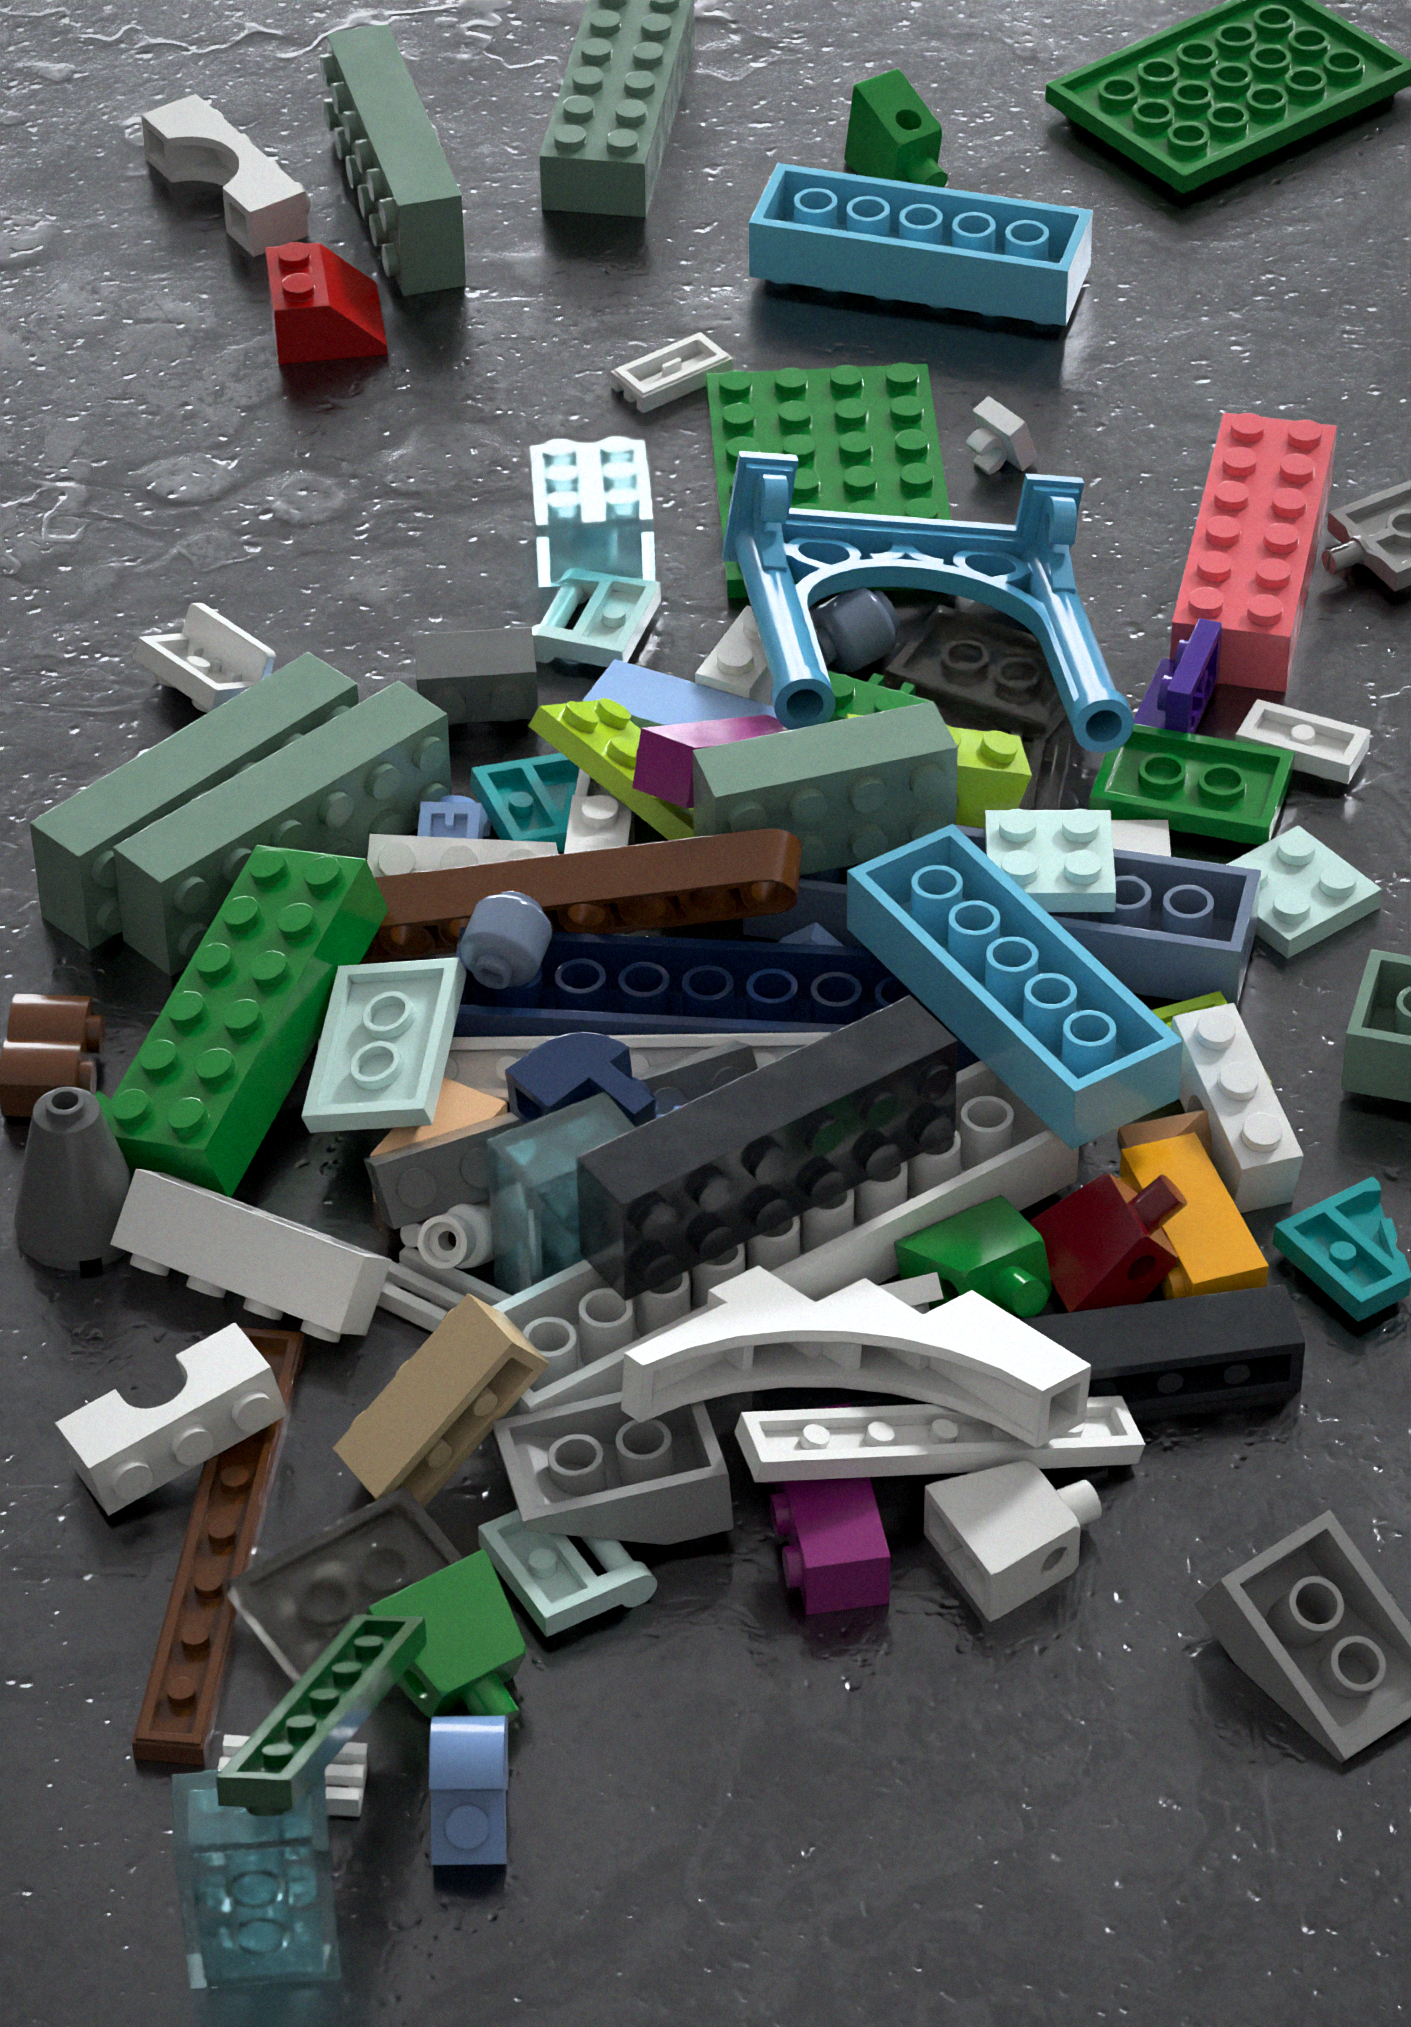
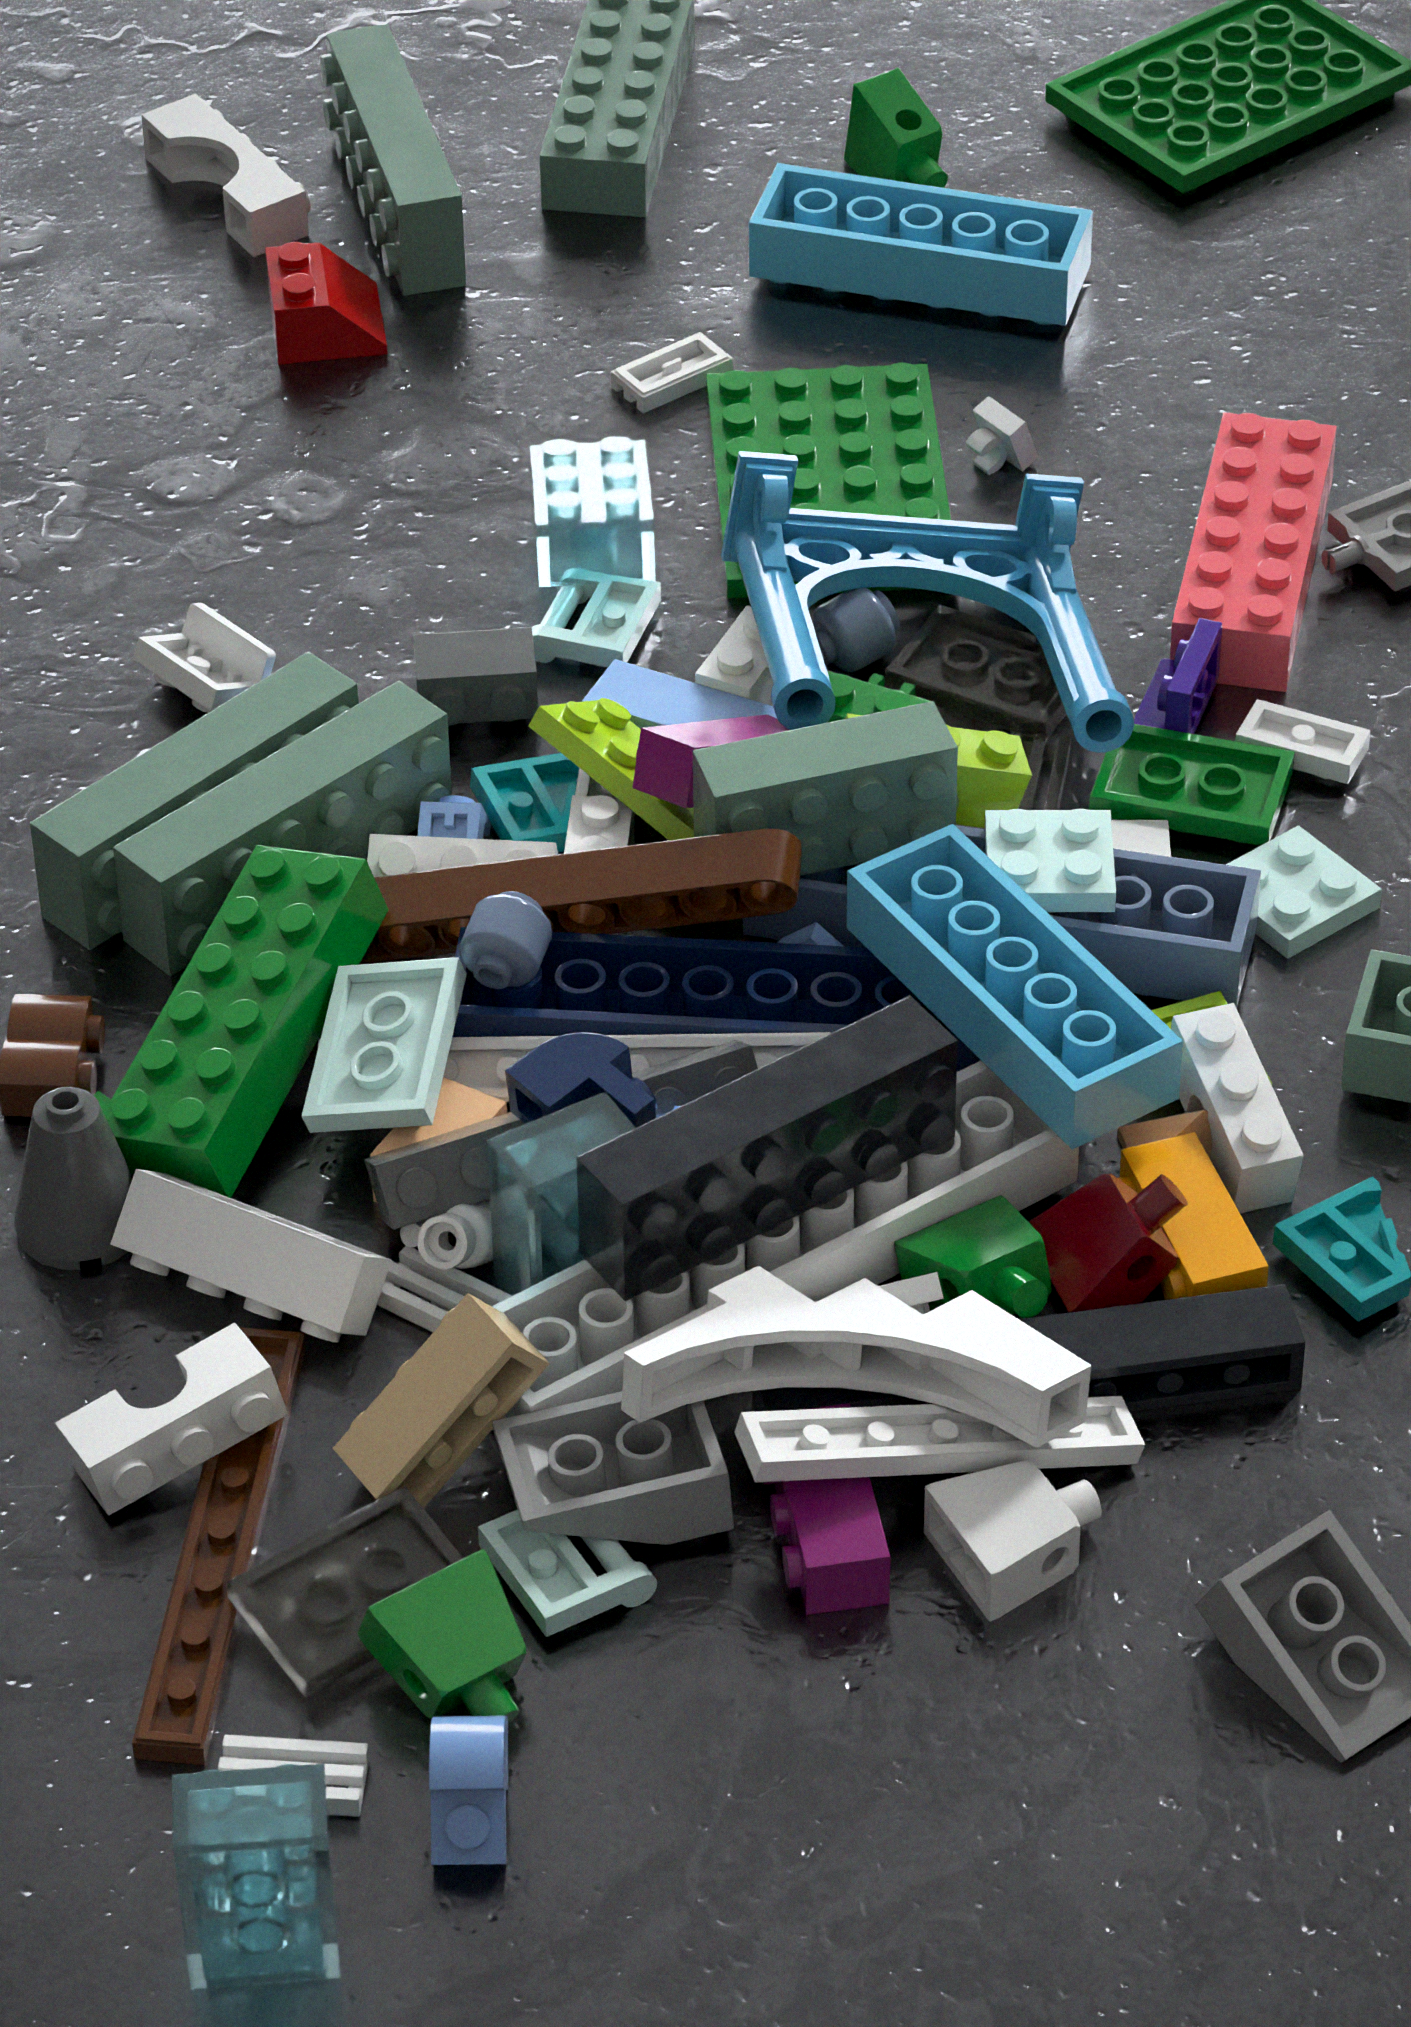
(320, 1714): dark green plate -> none

